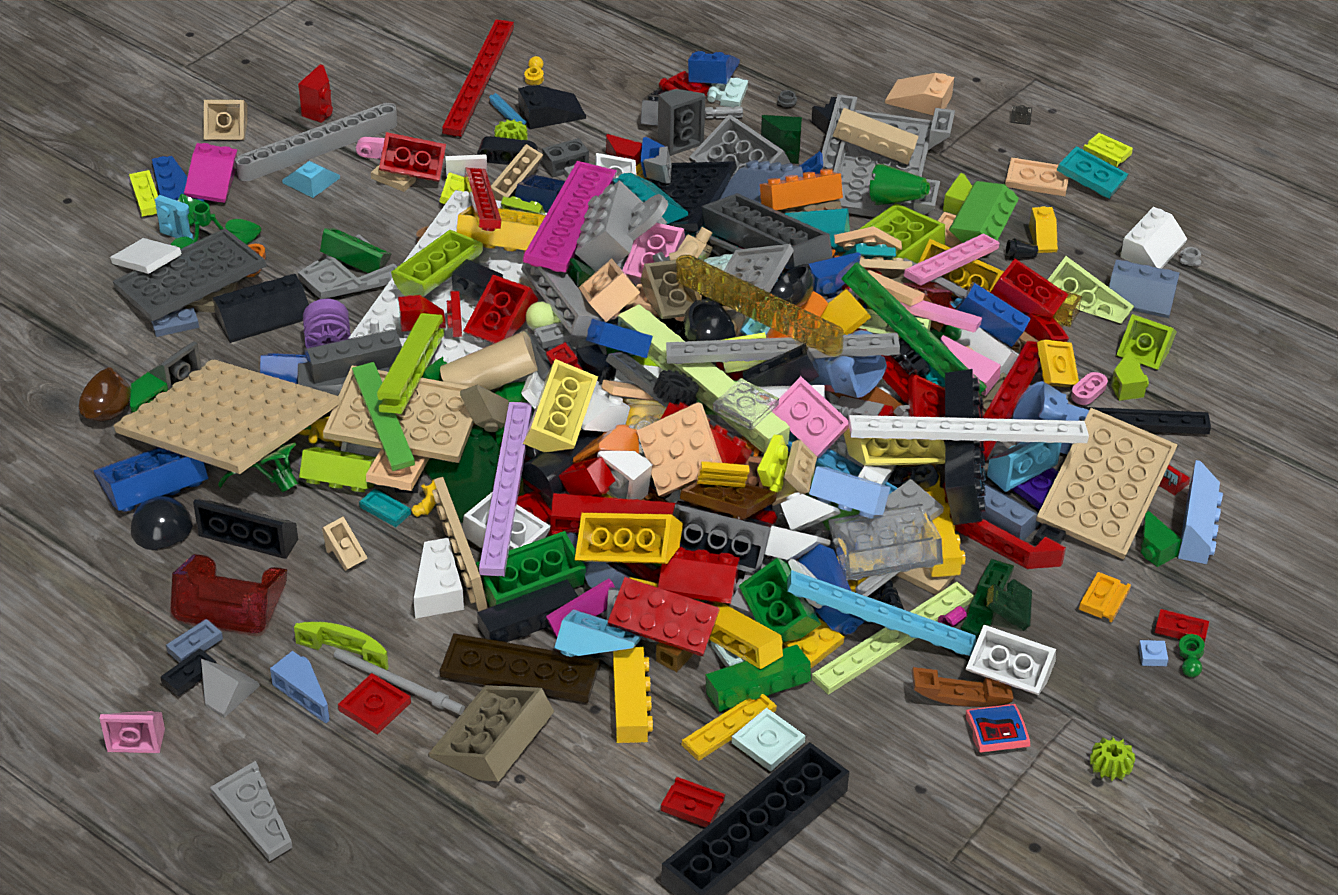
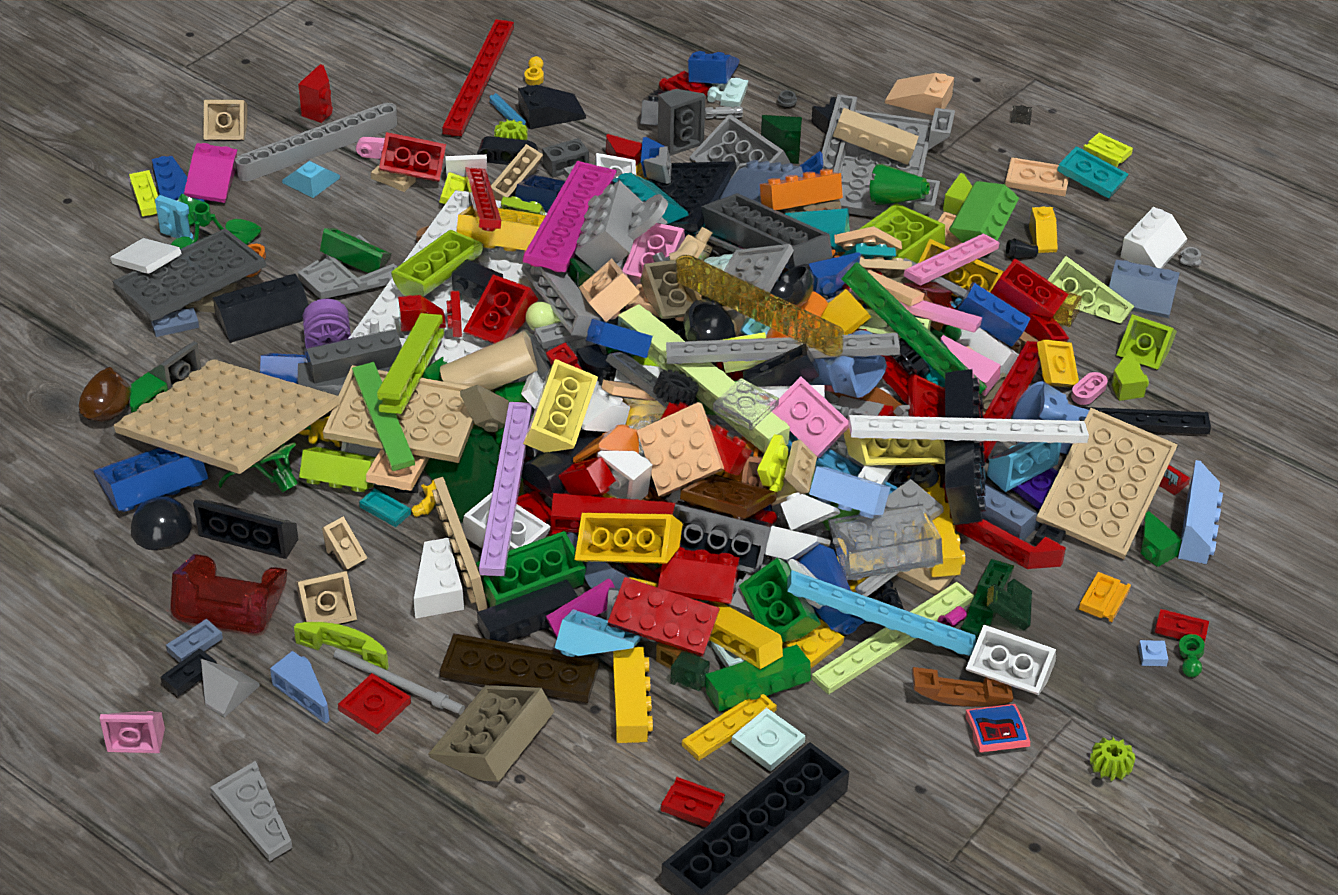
(327, 598): none -> tan slope
(689, 671): none -> clear green brick
(722, 474): yellow tile -> none

